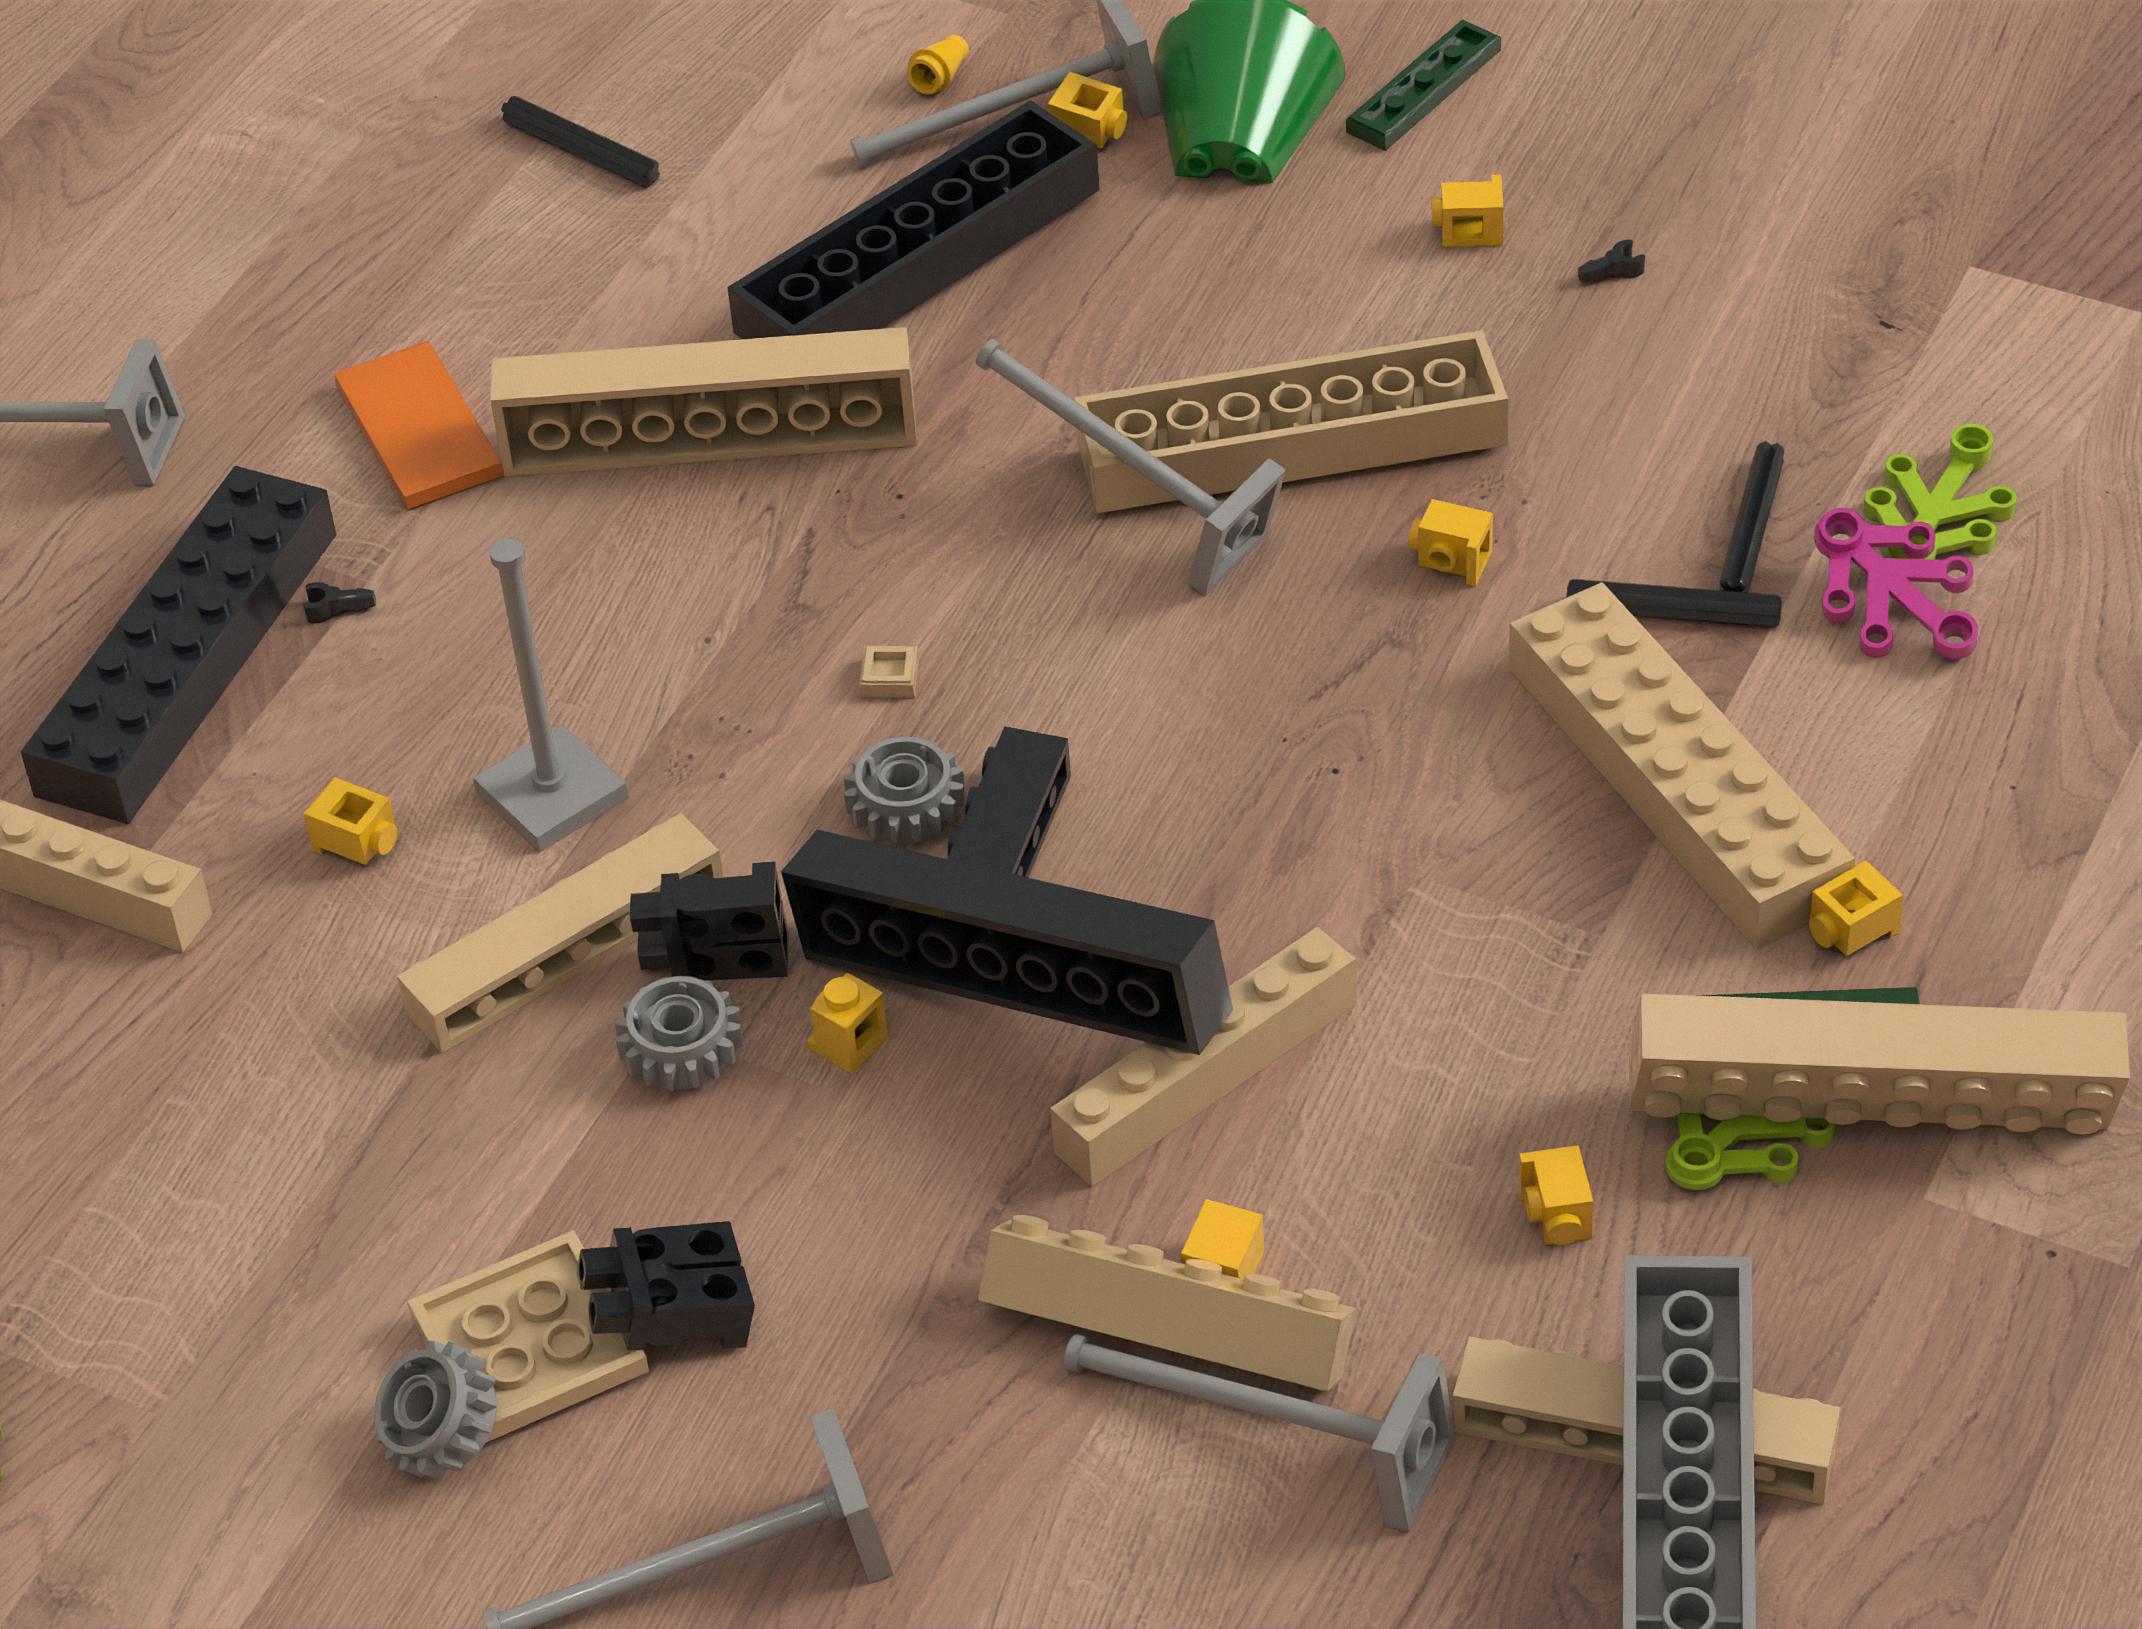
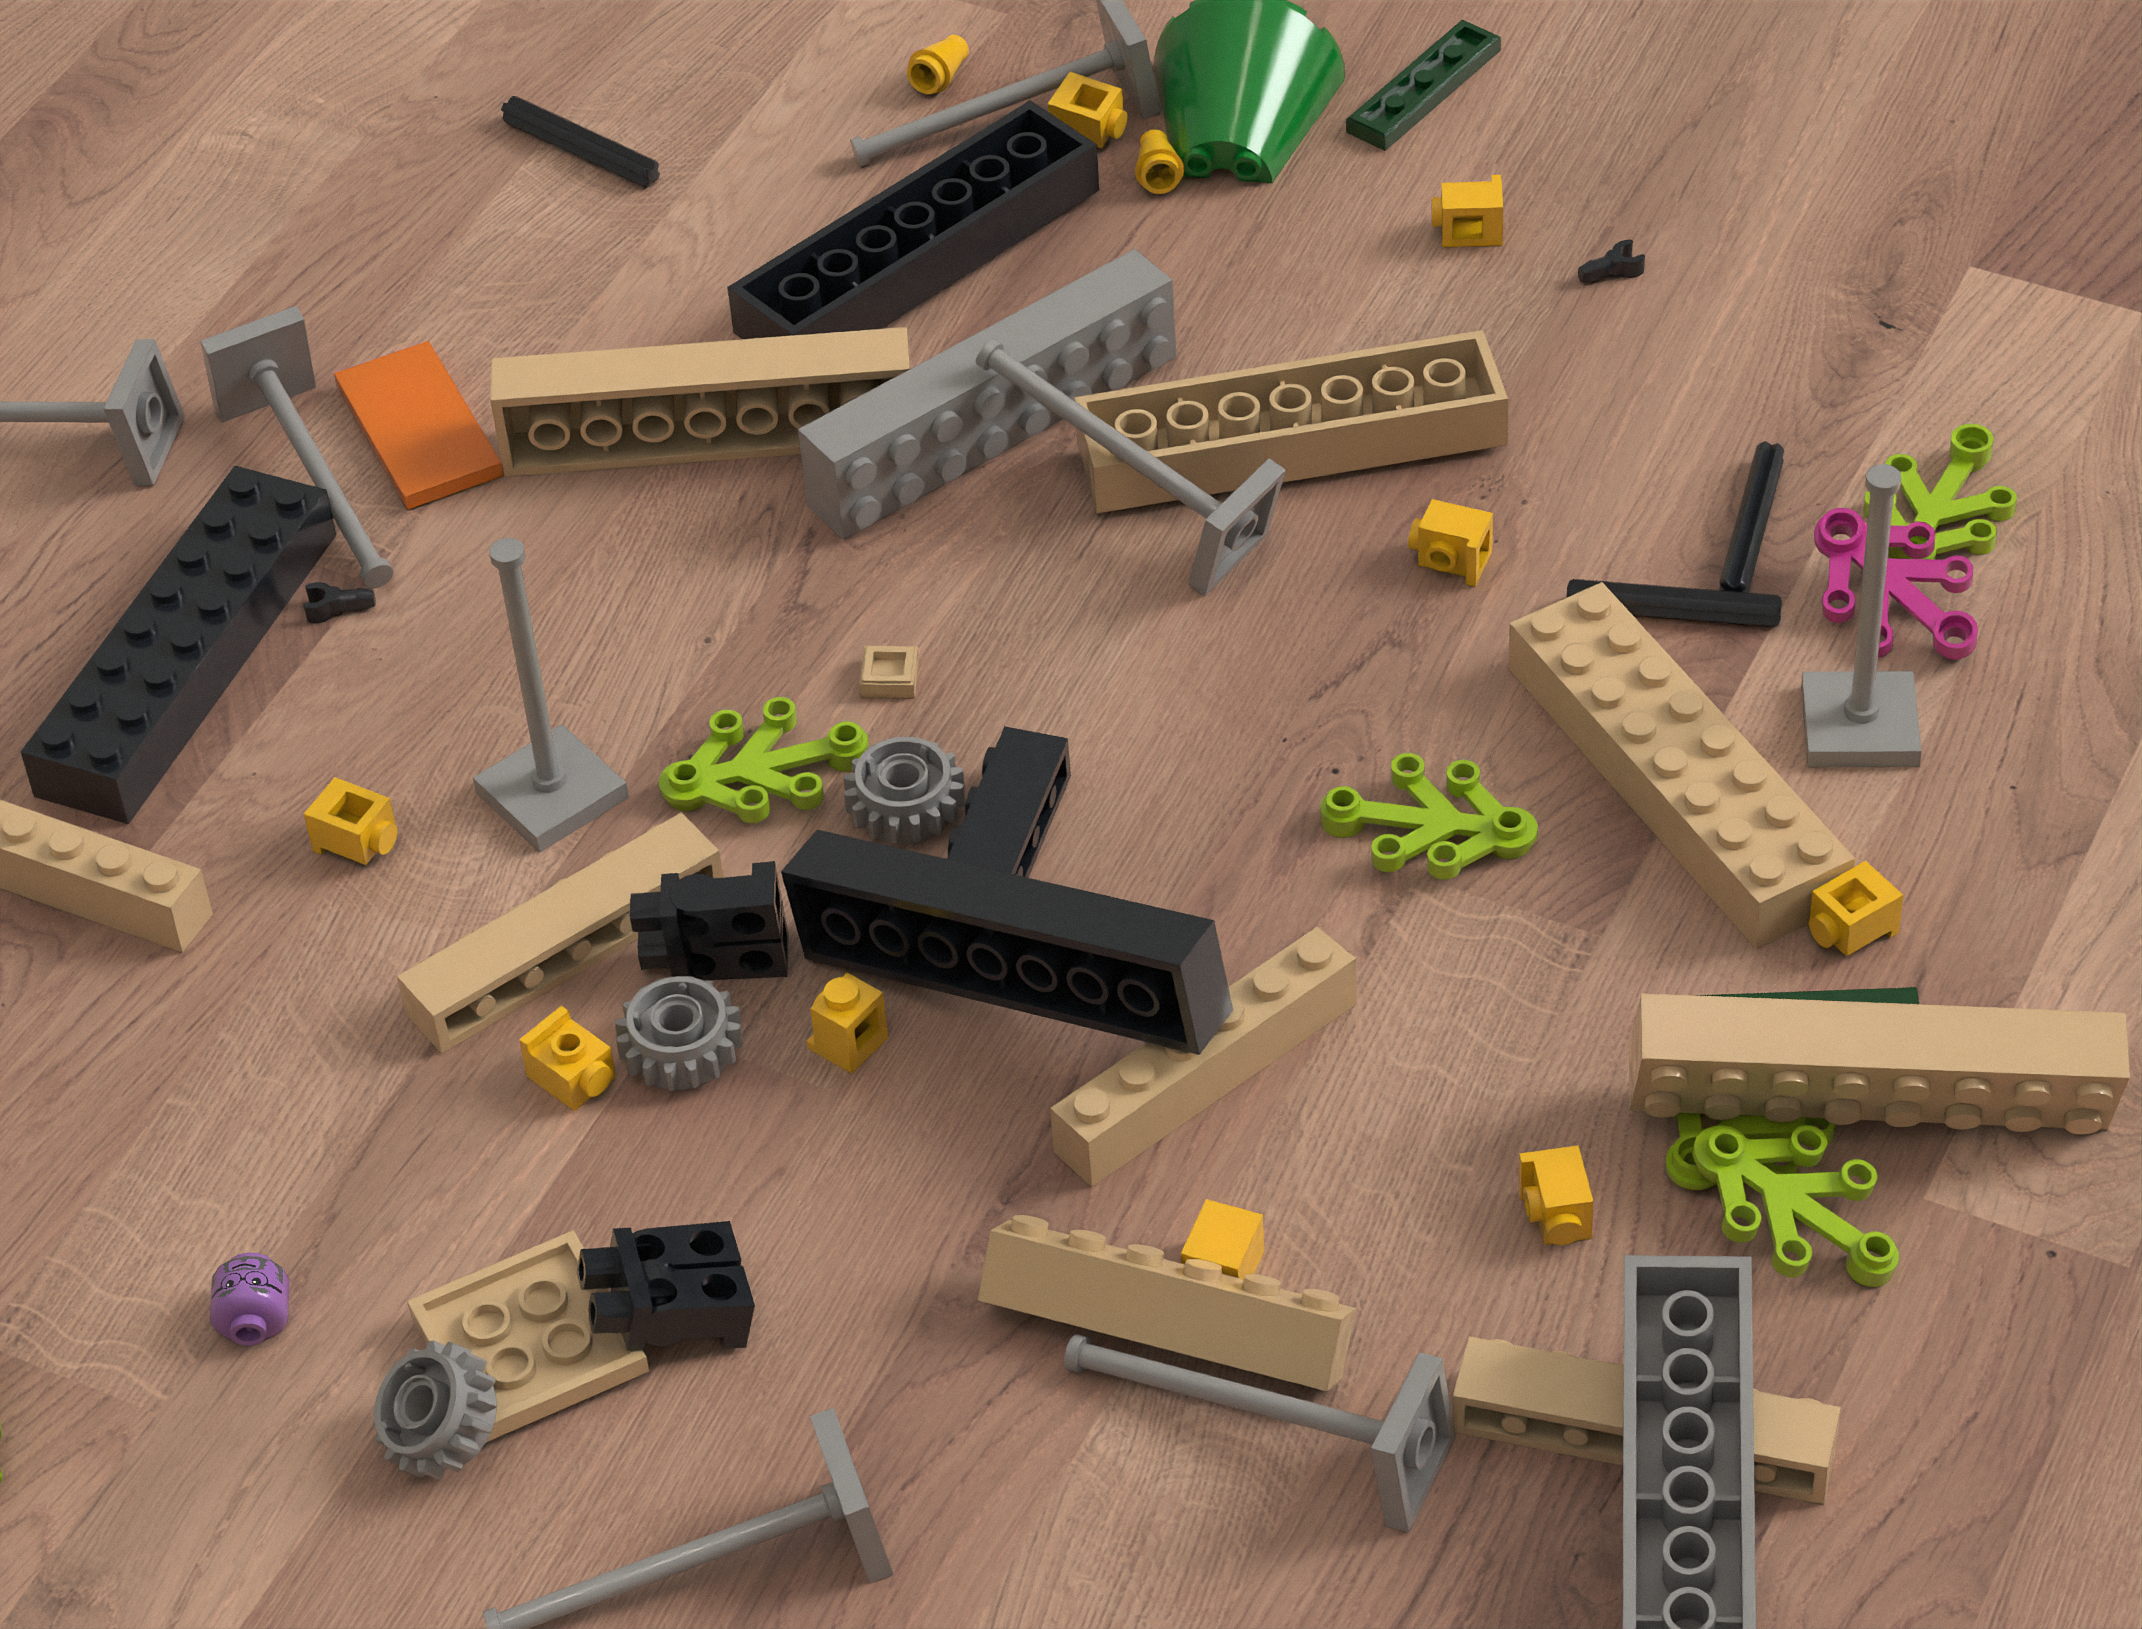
(248, 1297): none -> medium lavender head
(265, 367): none -> light grey tile
(567, 1059): none -> yellow brick
(700, 780): none -> lime plant
(956, 415): none -> light grey brick
(1158, 164): none -> yellow cone
(1497, 829): none -> lime plant
(1792, 1196): none -> lime plant
(1865, 713): none -> light grey tile

